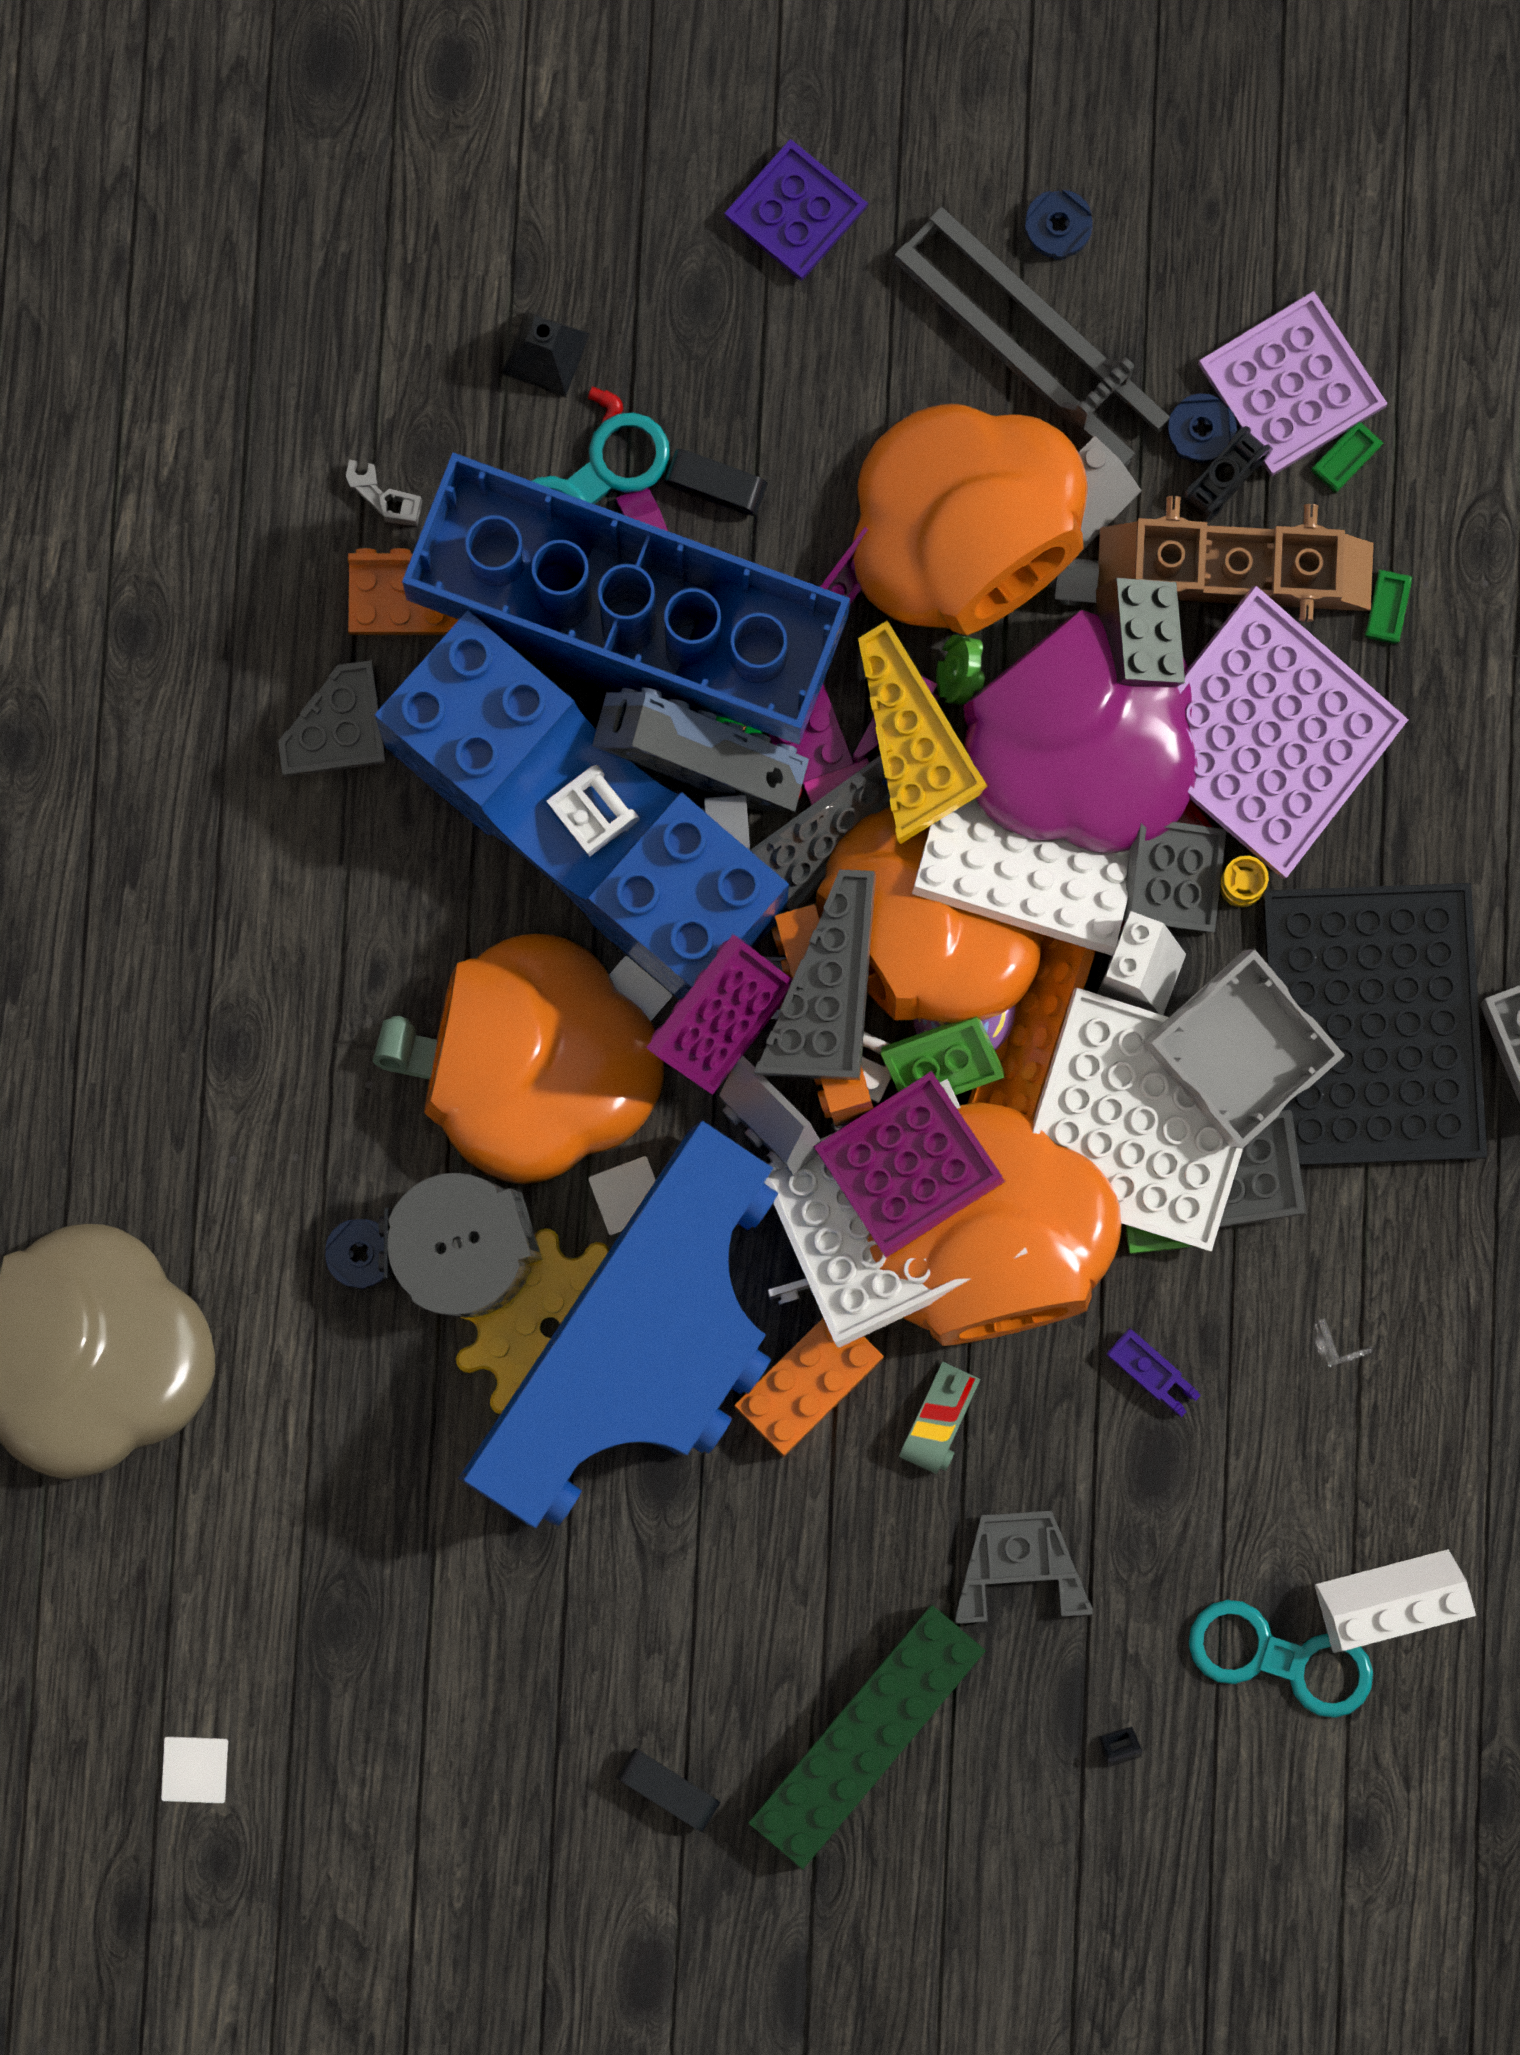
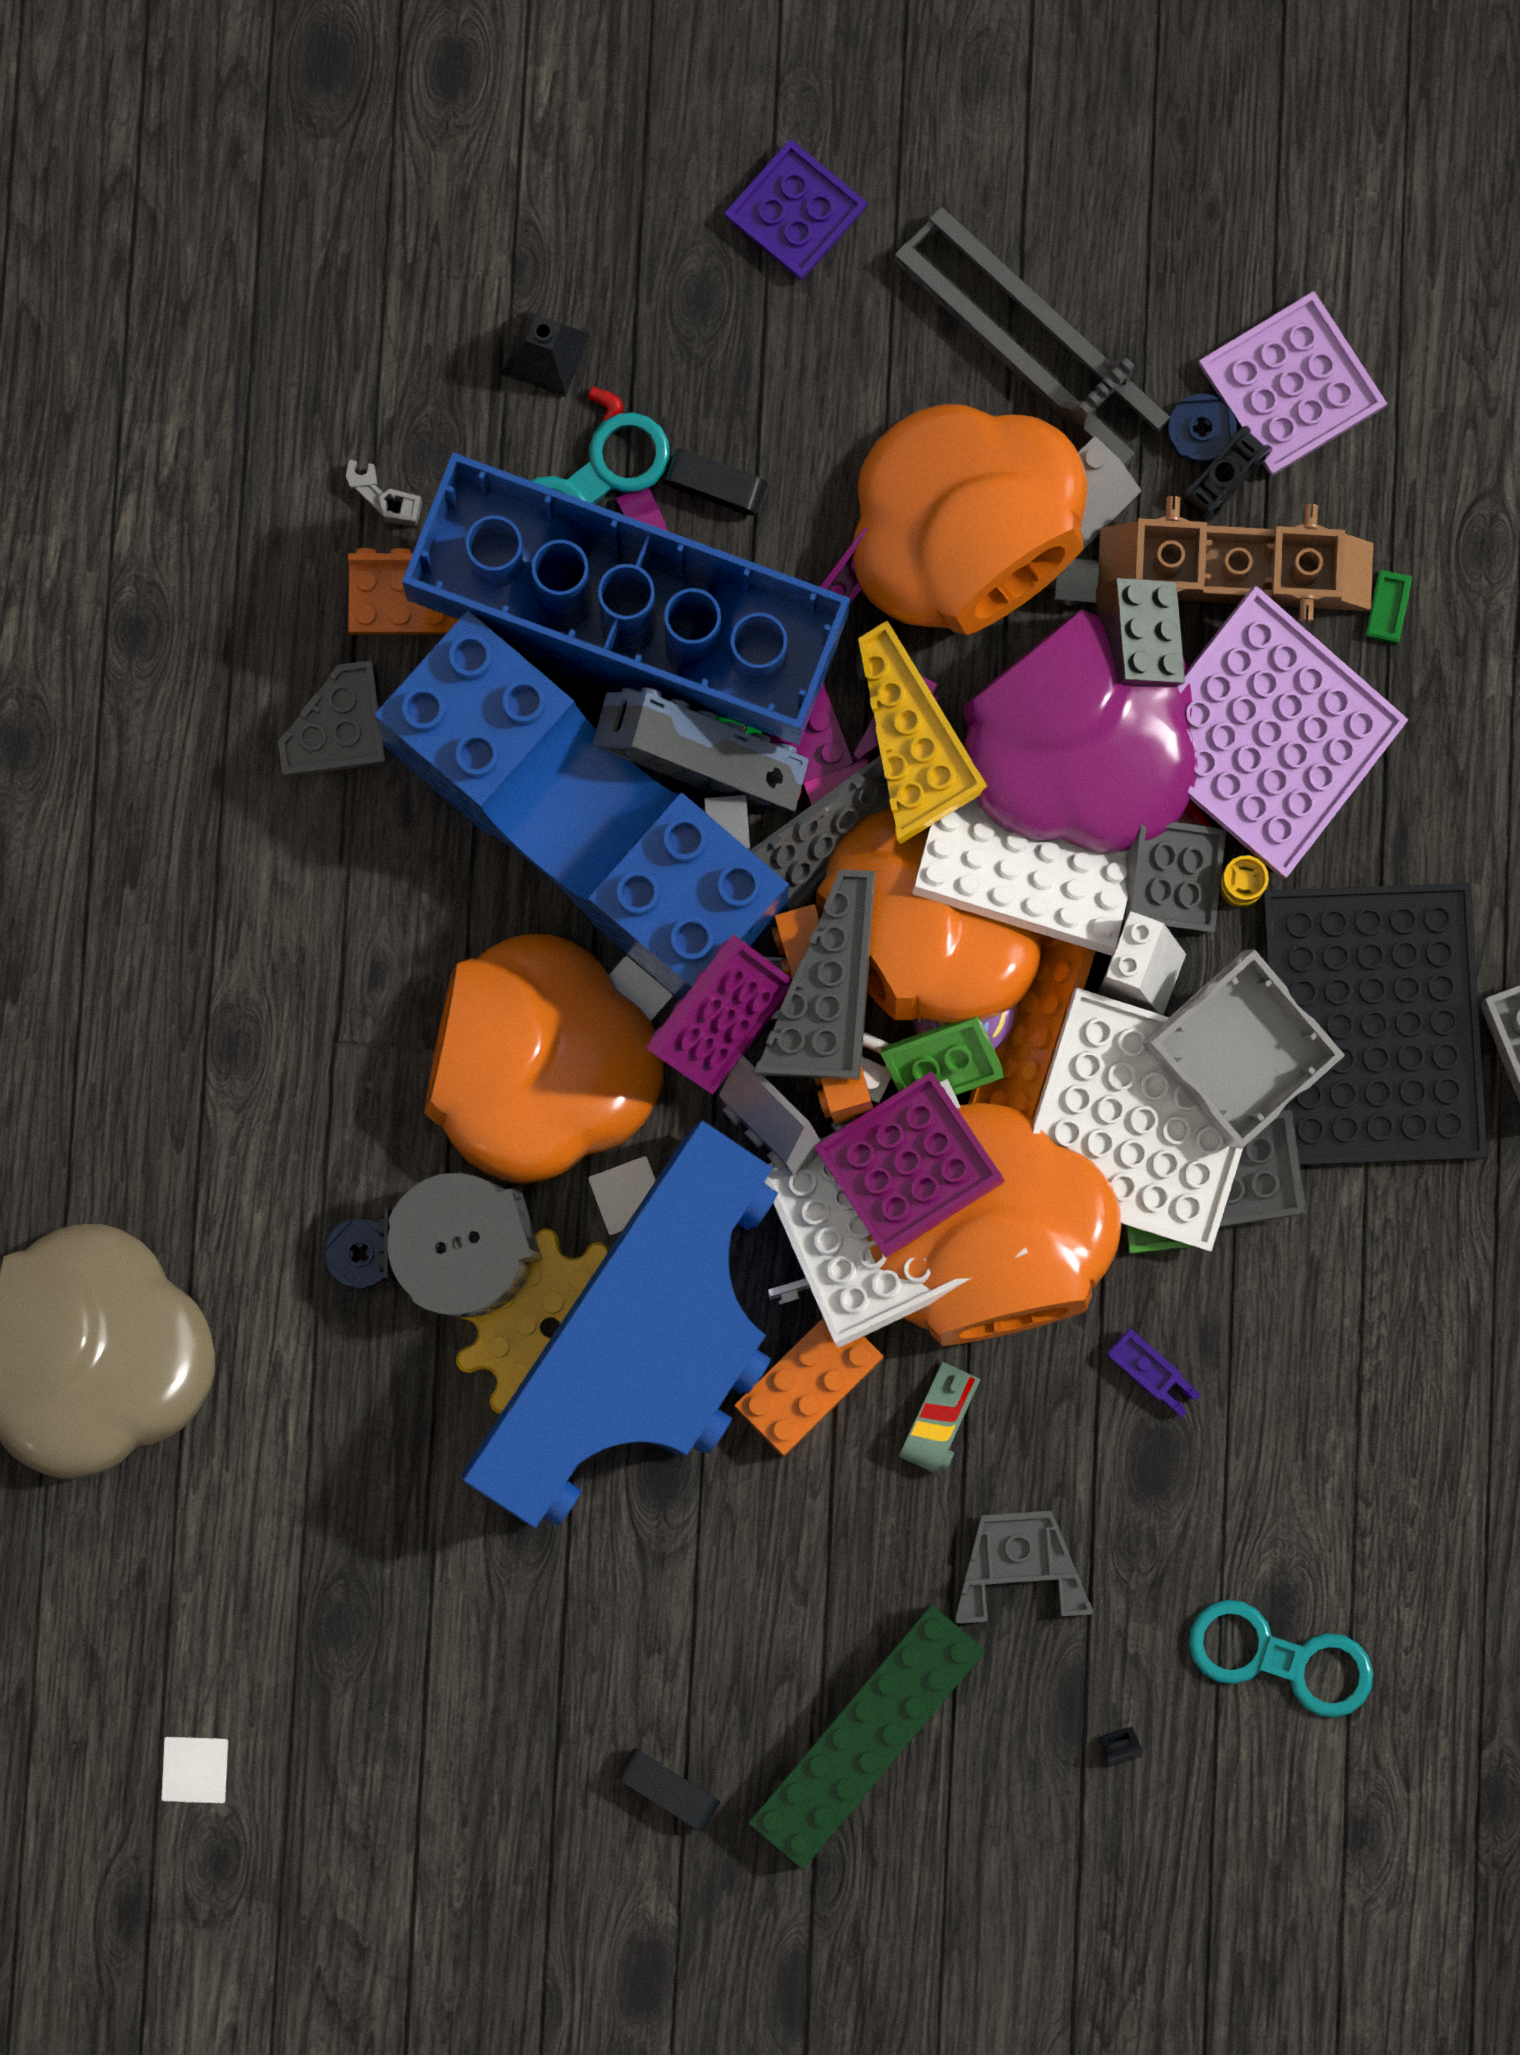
(402, 1050): sand green door -> none
(584, 818): white plate -> none
(960, 671): bright green plate -> none
(1058, 243): dark blue plate -> none
(1326, 1346): clear bracket -> none
(1347, 457): green tile -> none
(1394, 1600): white slope -> none

